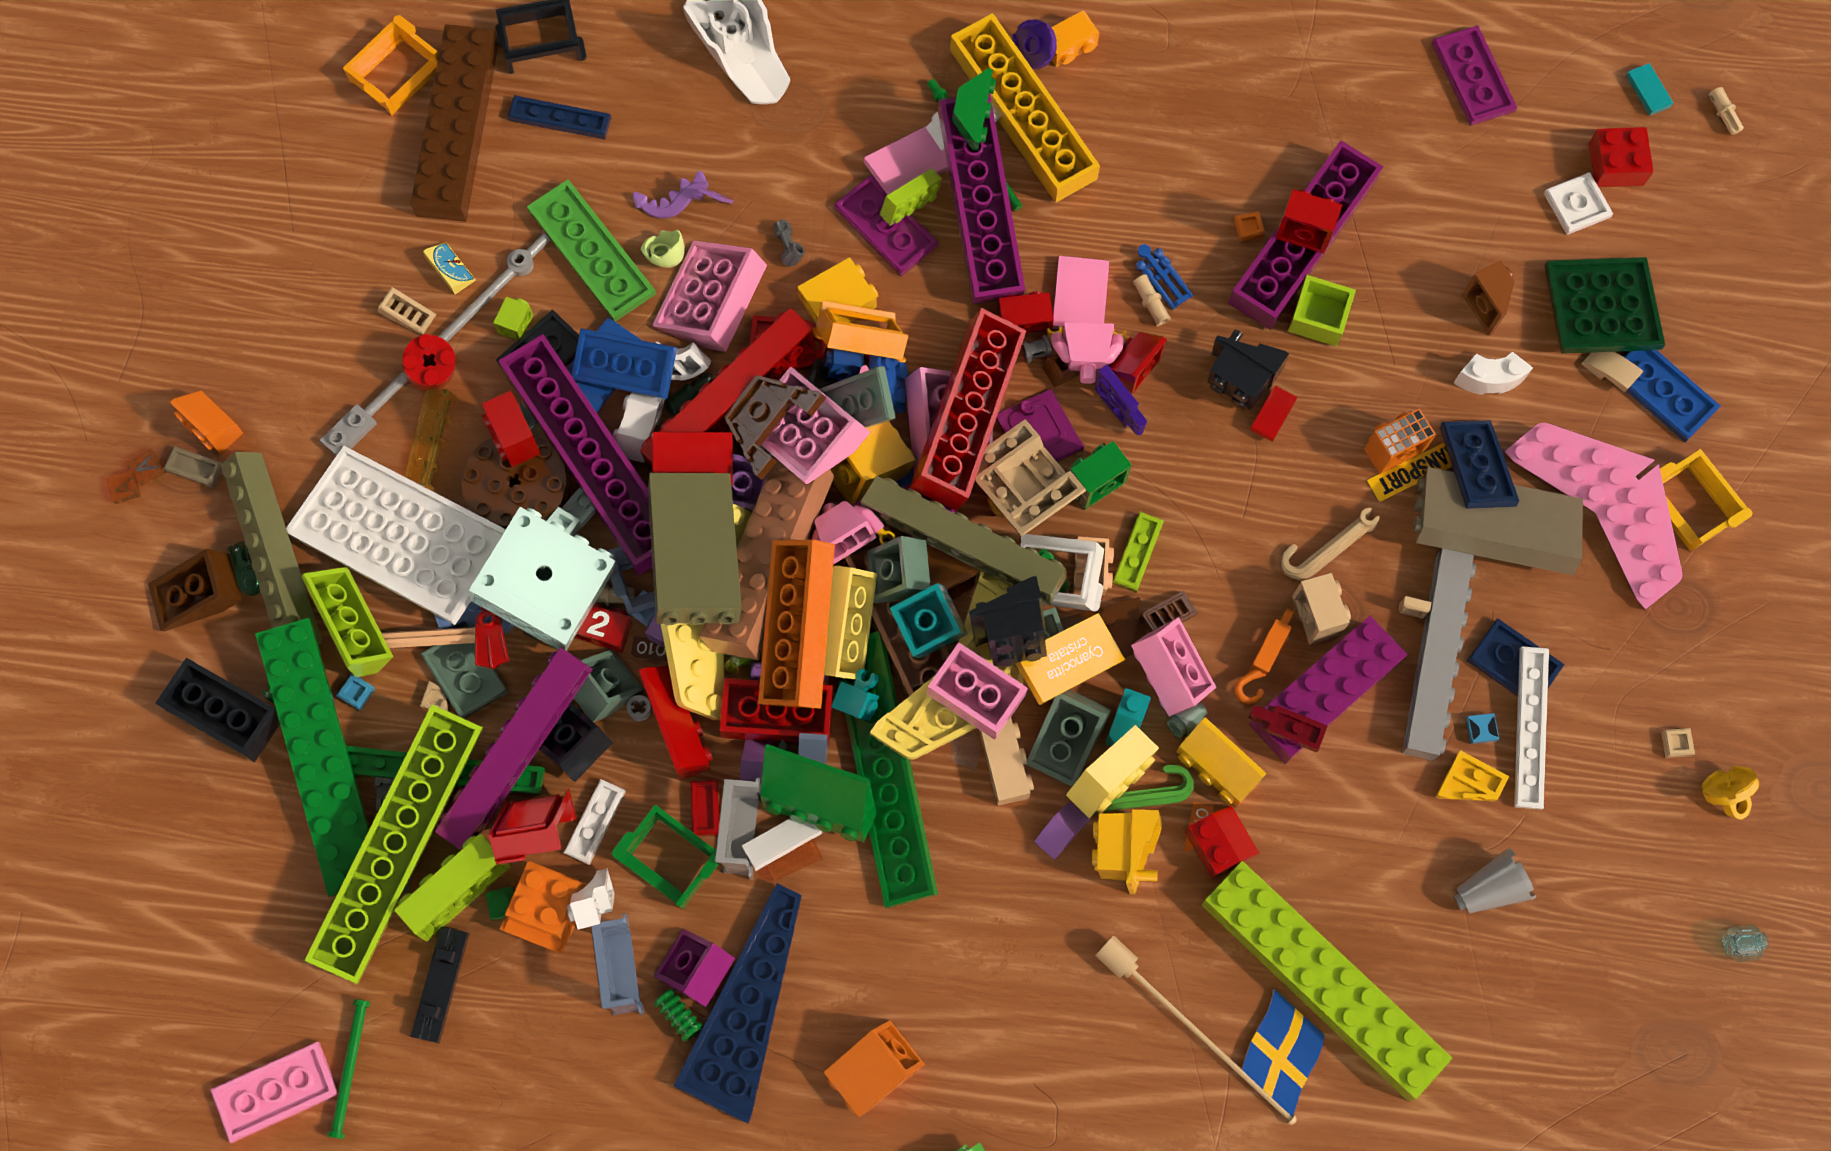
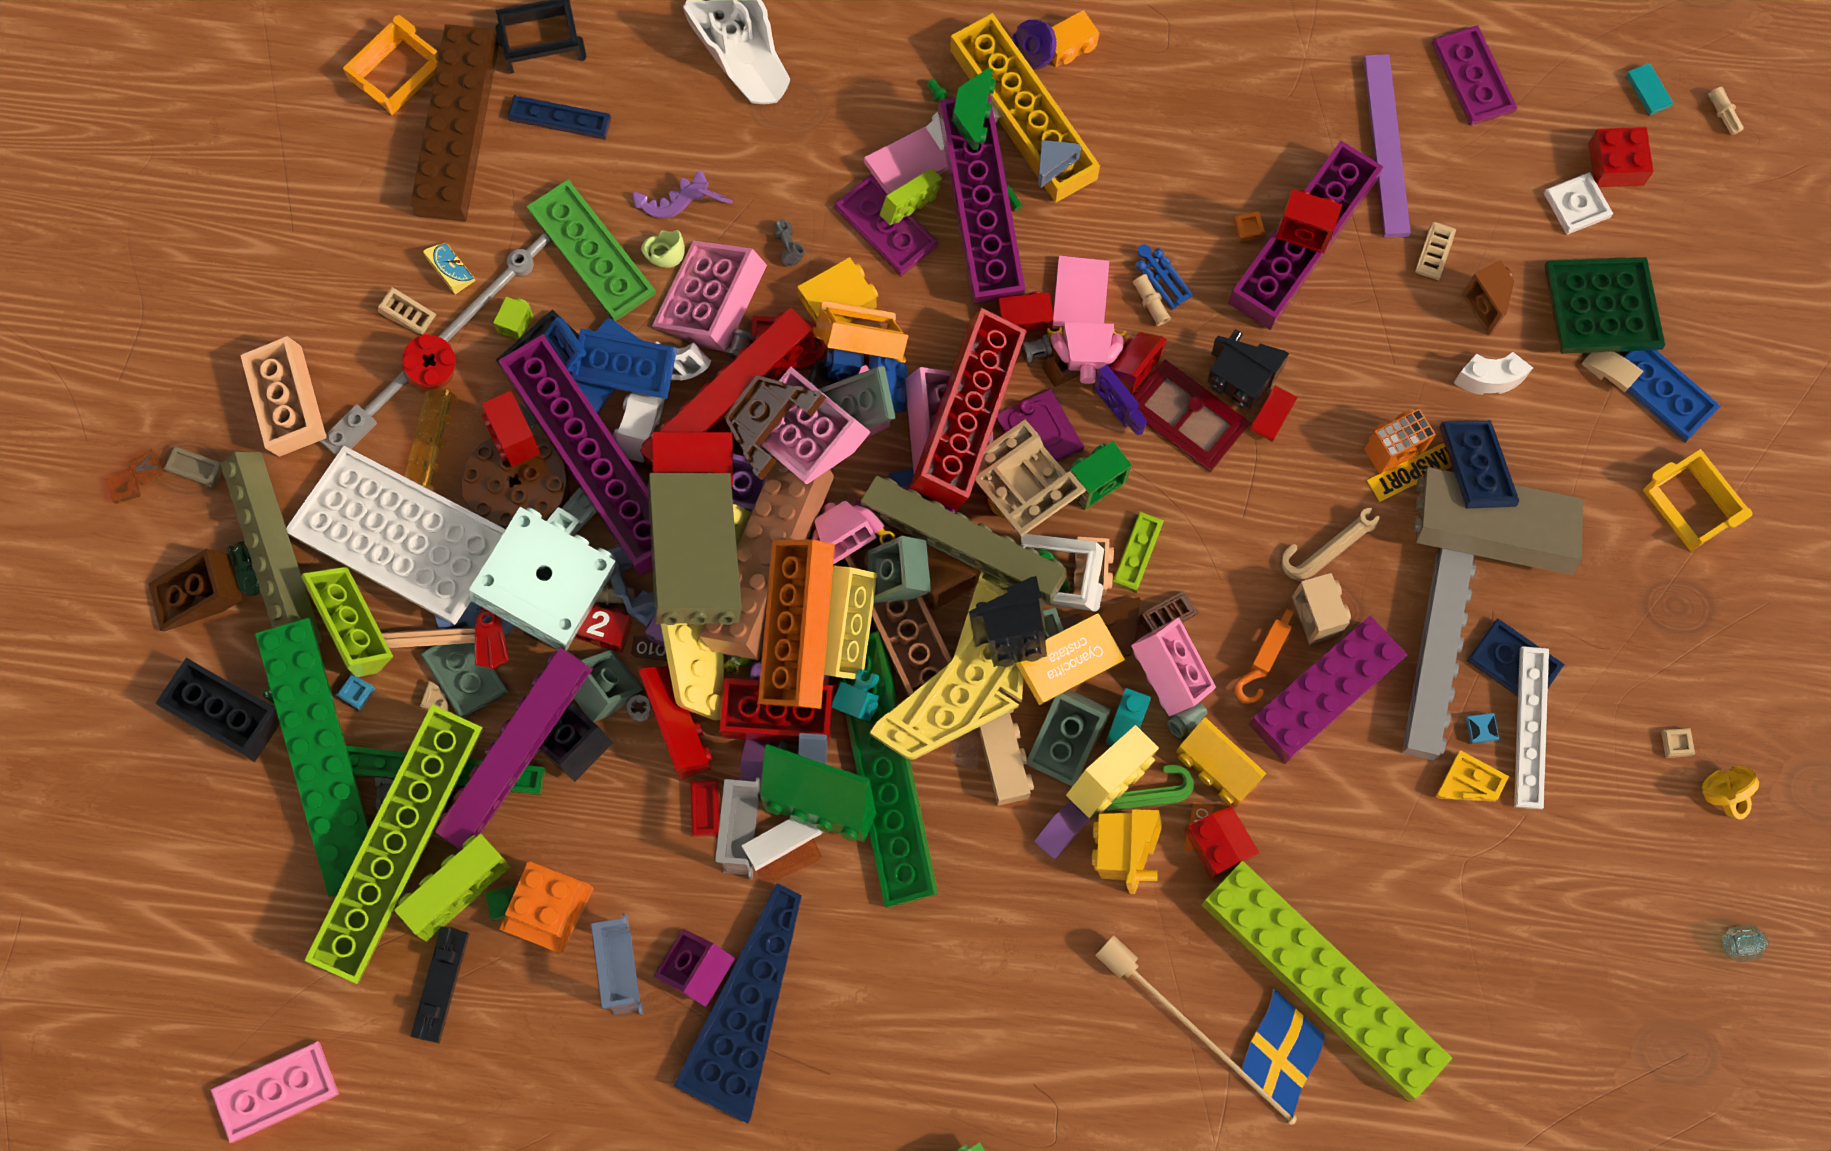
(206, 421): orange slope -> none
(283, 396): none -> light nougat brick
(348, 1069): green bar -> none
(530, 827): red piece -> none
(567, 341): none -> blue tile
(592, 901): white slope -> none
(594, 822): white tile -> none
(630, 842): green piece -> none
(678, 1014): green piece -> none
(686, 393): arm -> none
(740, 340): none -> dark grey bush
(873, 1068): orange slope -> none
(878, 455): yellow slope -> none
(928, 621): teal brick -> none
(976, 691): bright pink brick -> none
(1056, 158): none -> sand blue slope
(1189, 415): none -> dark red door
(1289, 726): dark red hinge -> none
(1321, 310): lime piece -> none
(1387, 146): none -> medium lavender tile
(1414, 607): tan tile -> none
(1439, 235): none -> tan slope
(1495, 885): light grey cone -> none
(1628, 509): bright pink wing -> none

